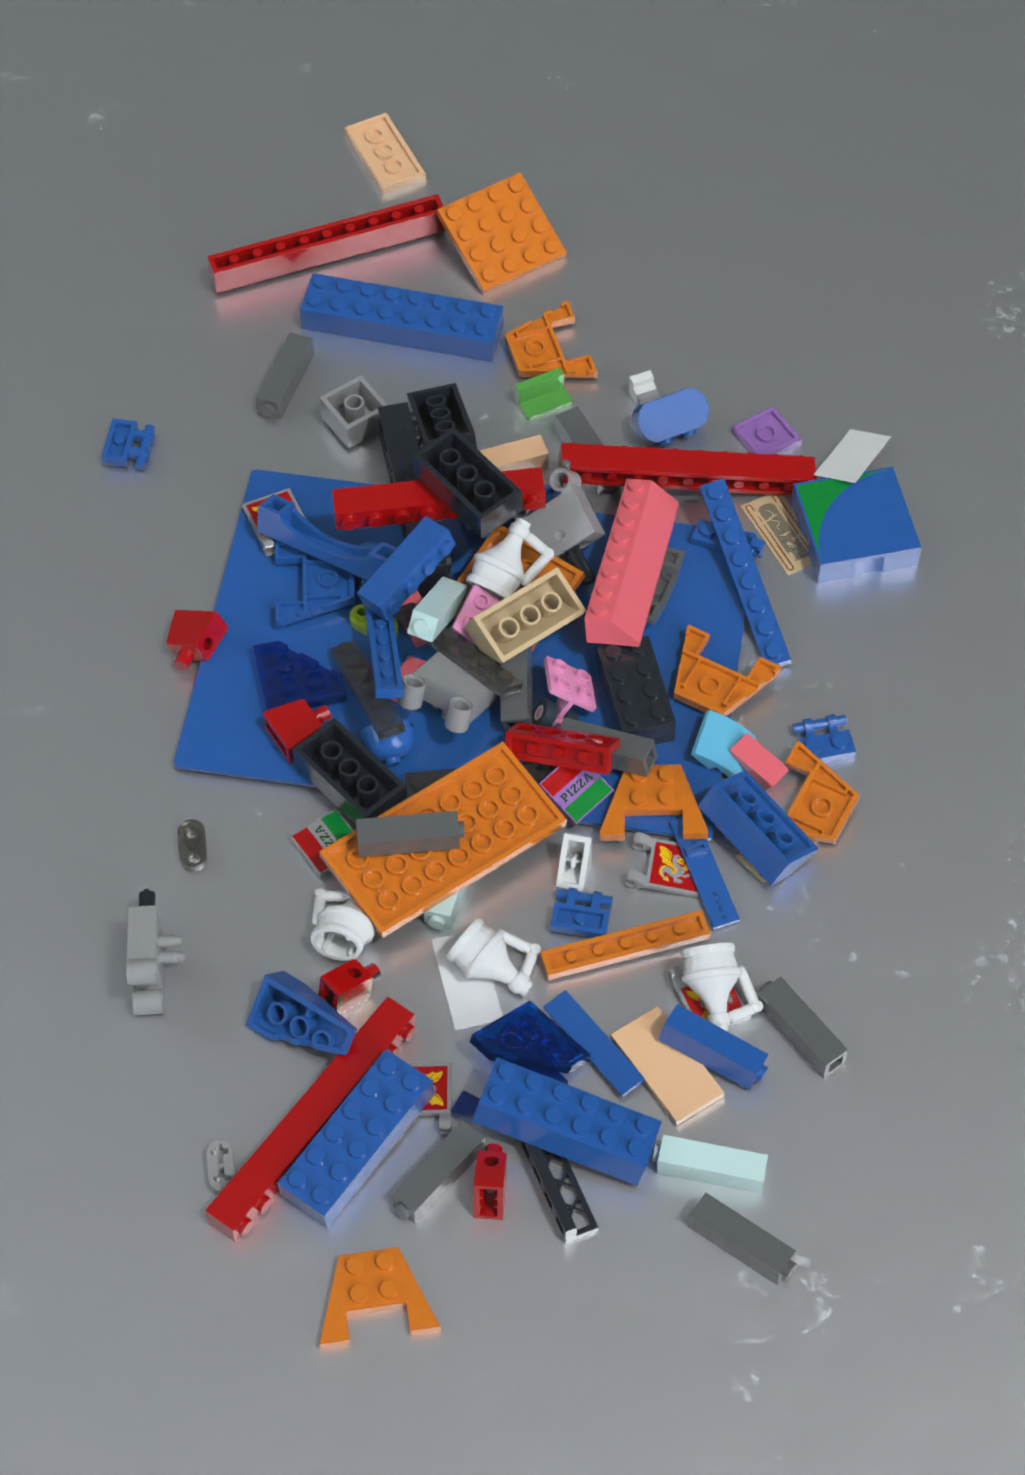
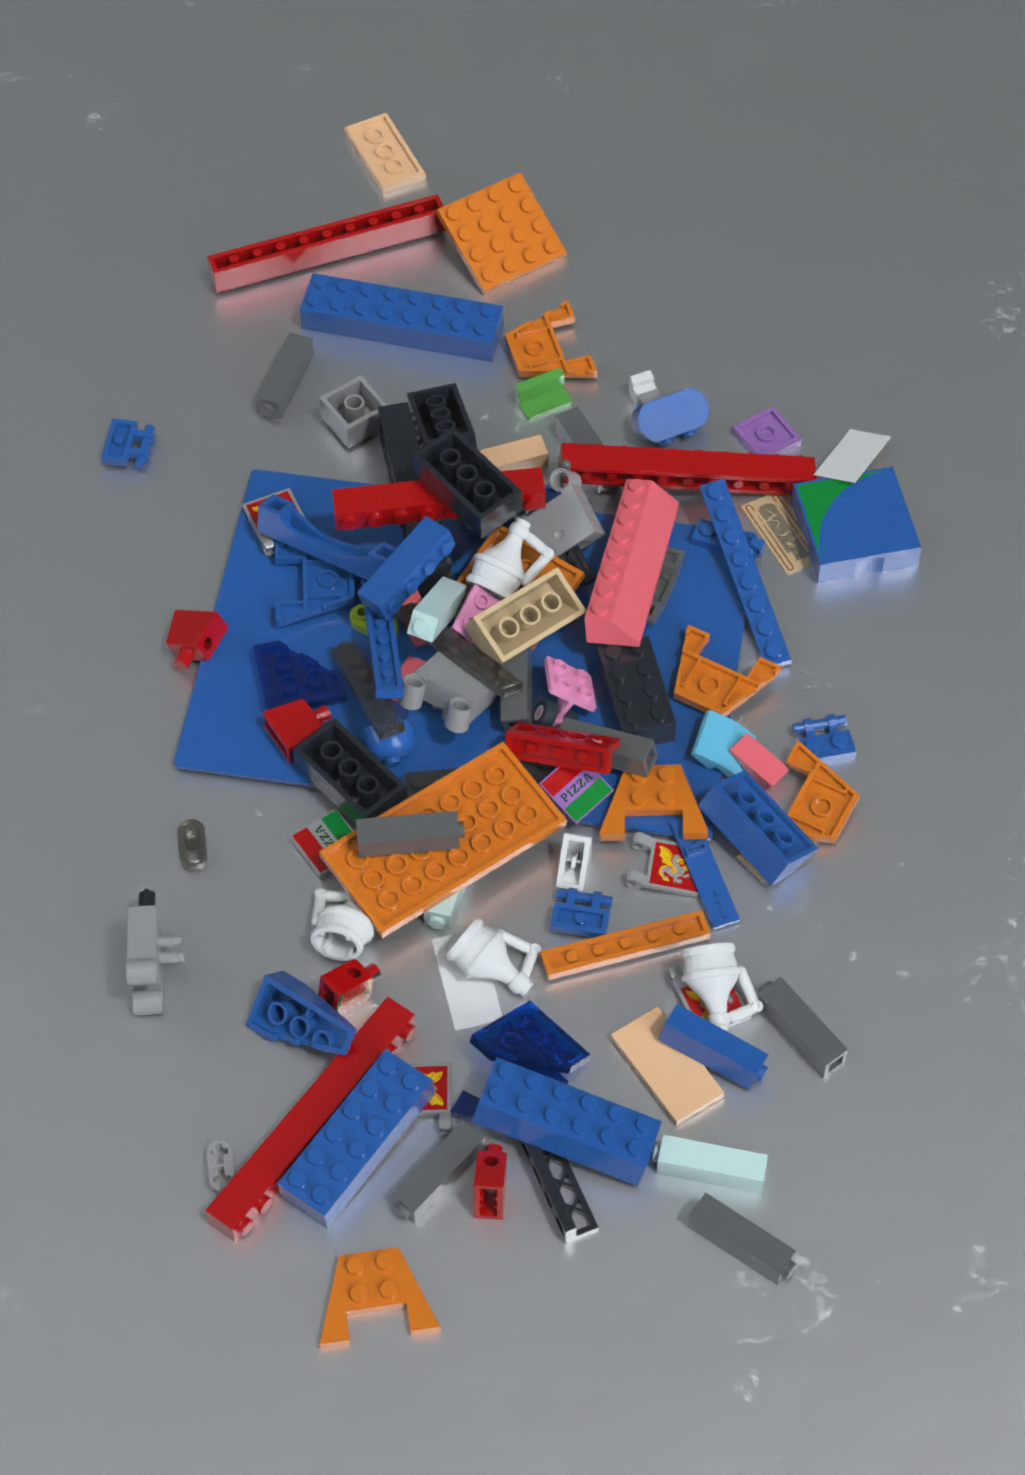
(603, 1051): blue piece -> none

